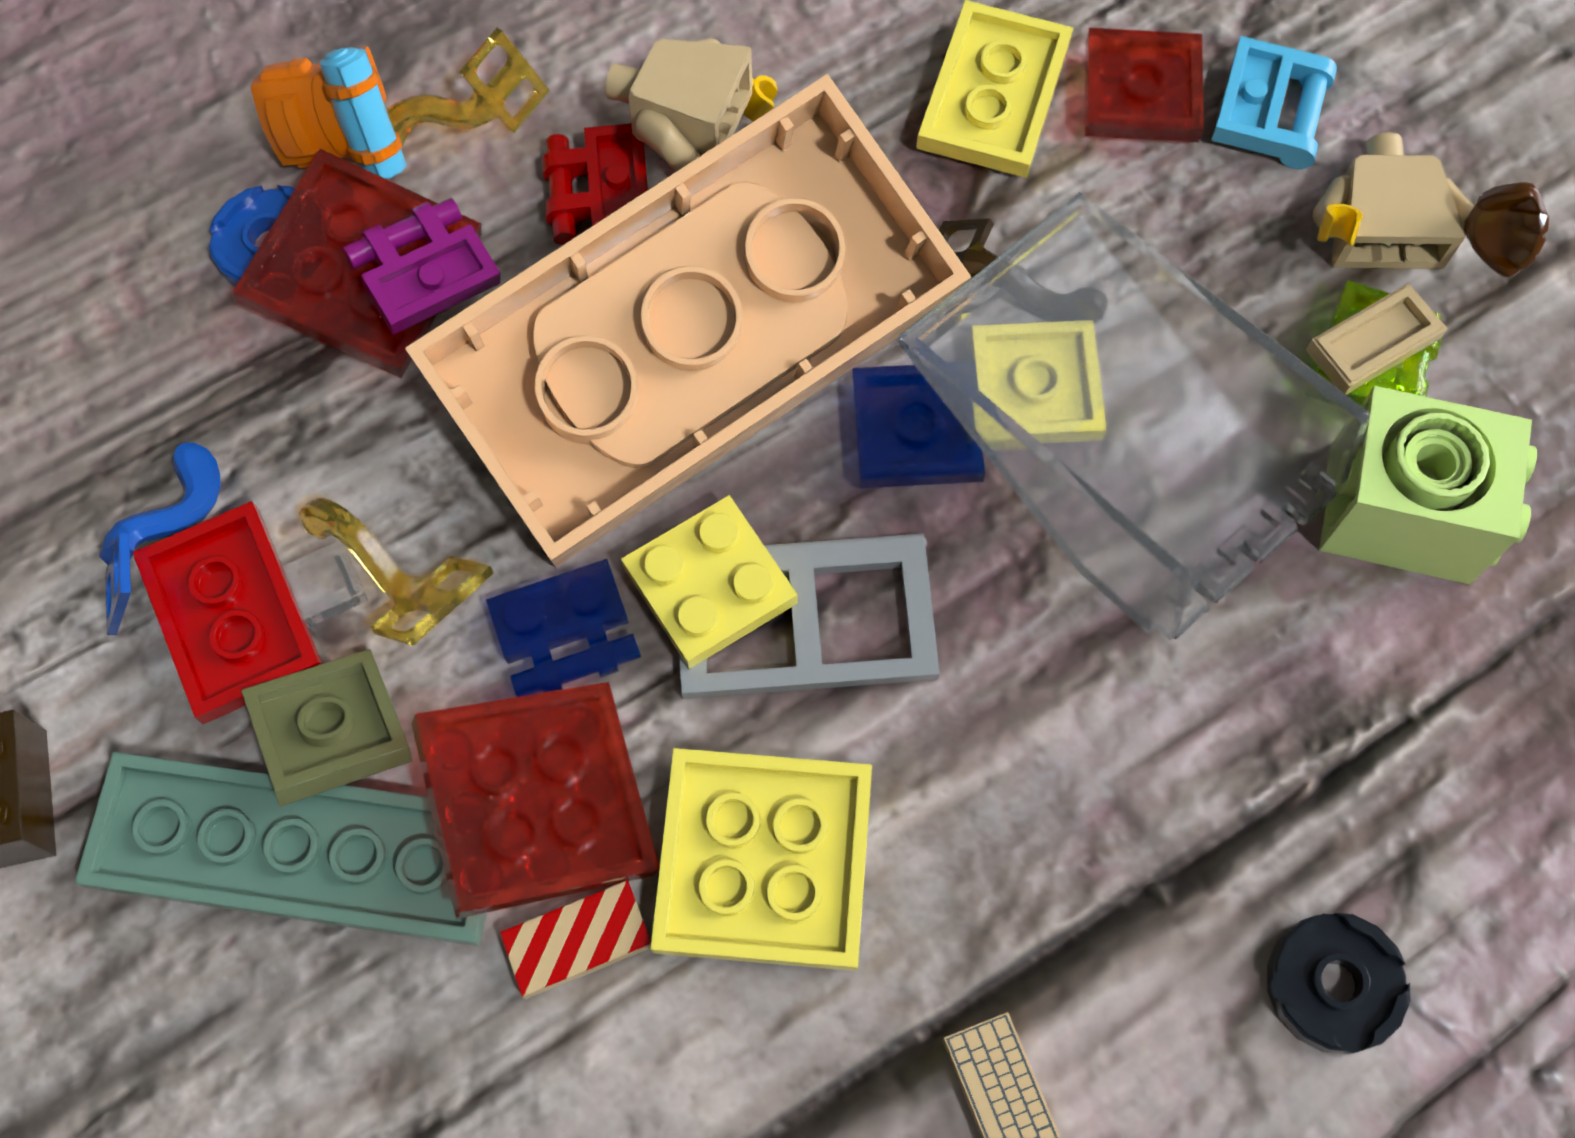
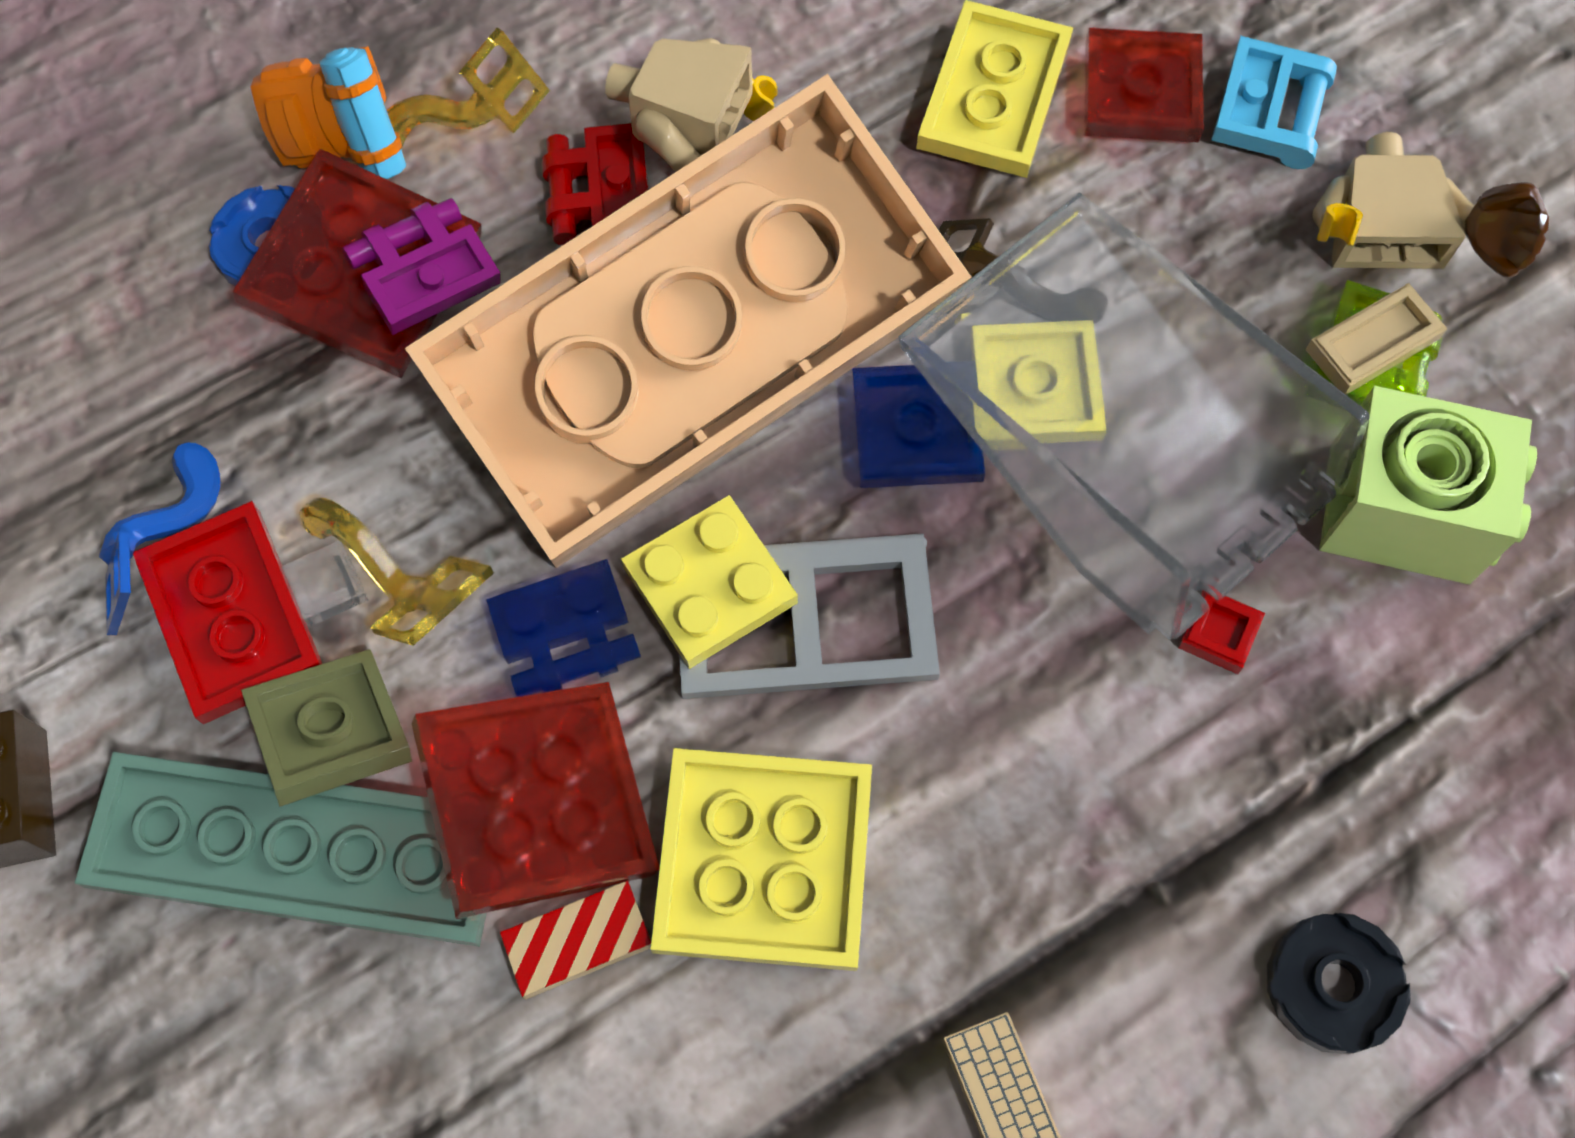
(1223, 633): none -> red tile

